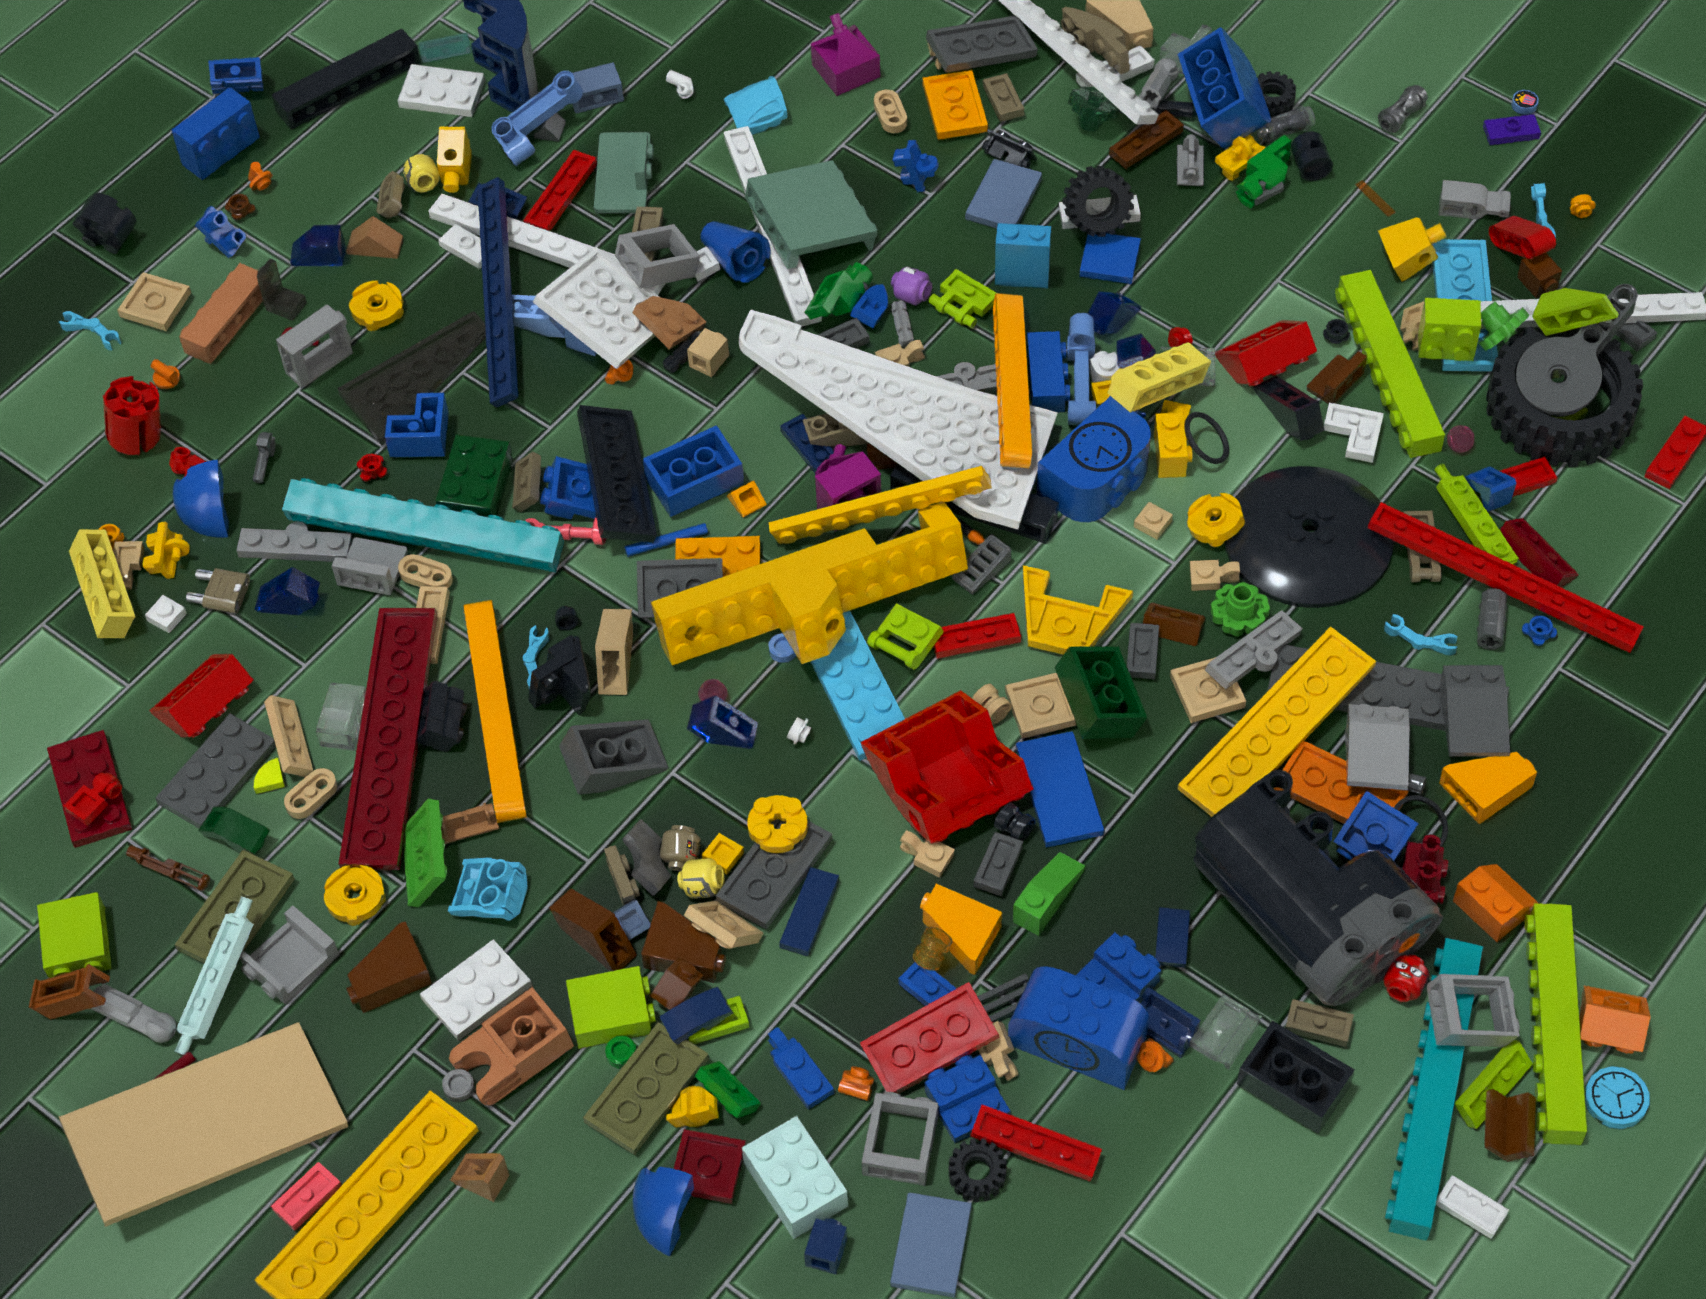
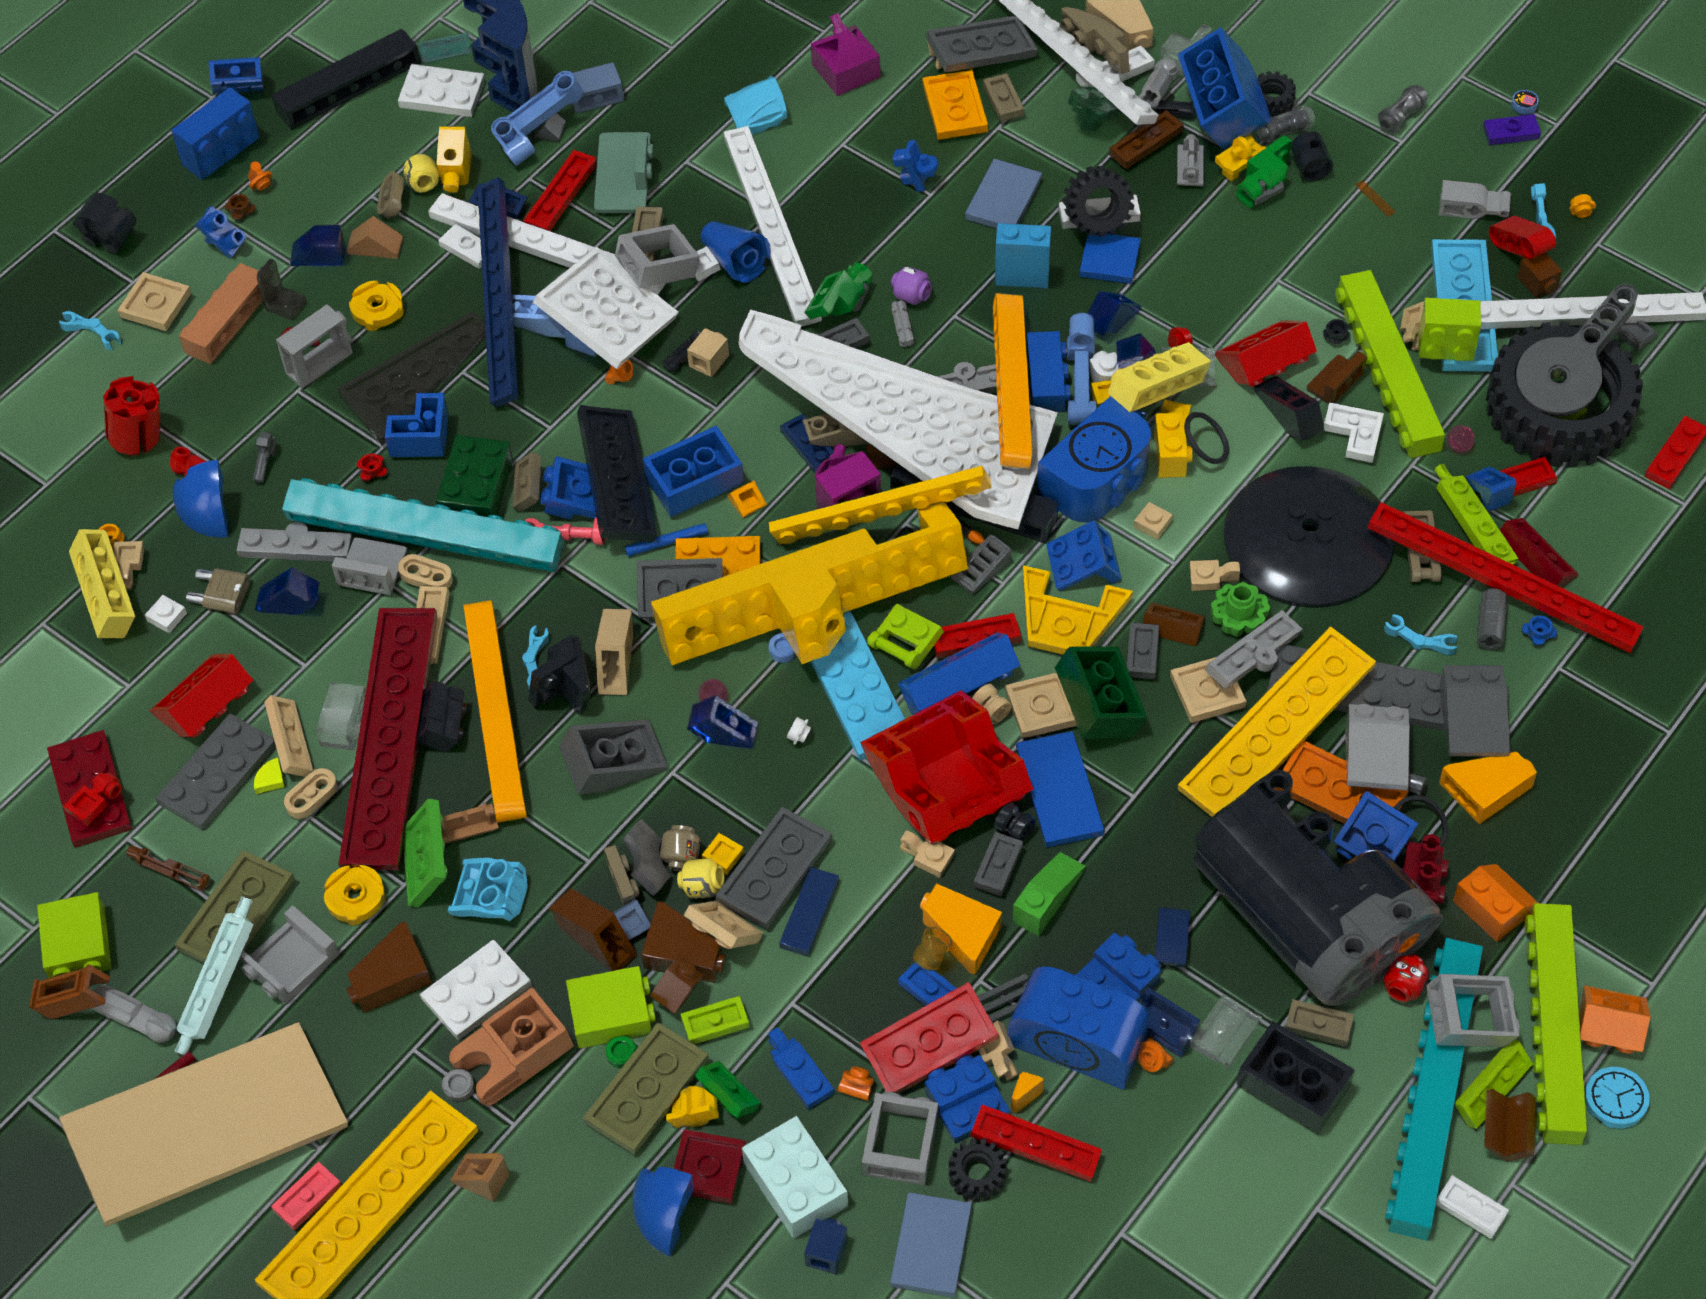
(164, 375): orange plate -> none
(167, 550): yellow hips -> none
(234, 829): dark green slope -> none
(570, 620): black hinge -> none
(669, 319): medium nougat plate -> none
(683, 83): white arm -> none
(696, 1013): dark blue slope -> none
(773, 808): yellow plate -> none
(808, 211): sand green panel -> none
(871, 306): blue plate -> none
(890, 111): tan plate -> none
(911, 353): tan plate -> none
(962, 671): none -> blue brick
(967, 292): lime plate -> none
(1017, 152): black hinge -> none
(1026, 1090): none -> light orange slope
(1082, 555): none -> blue bracket
(1215, 531): yellow plate -> none
(1411, 245): yellow torso -> none
(1500, 324): bright green plant -> none
(1571, 309): lime slope -> none

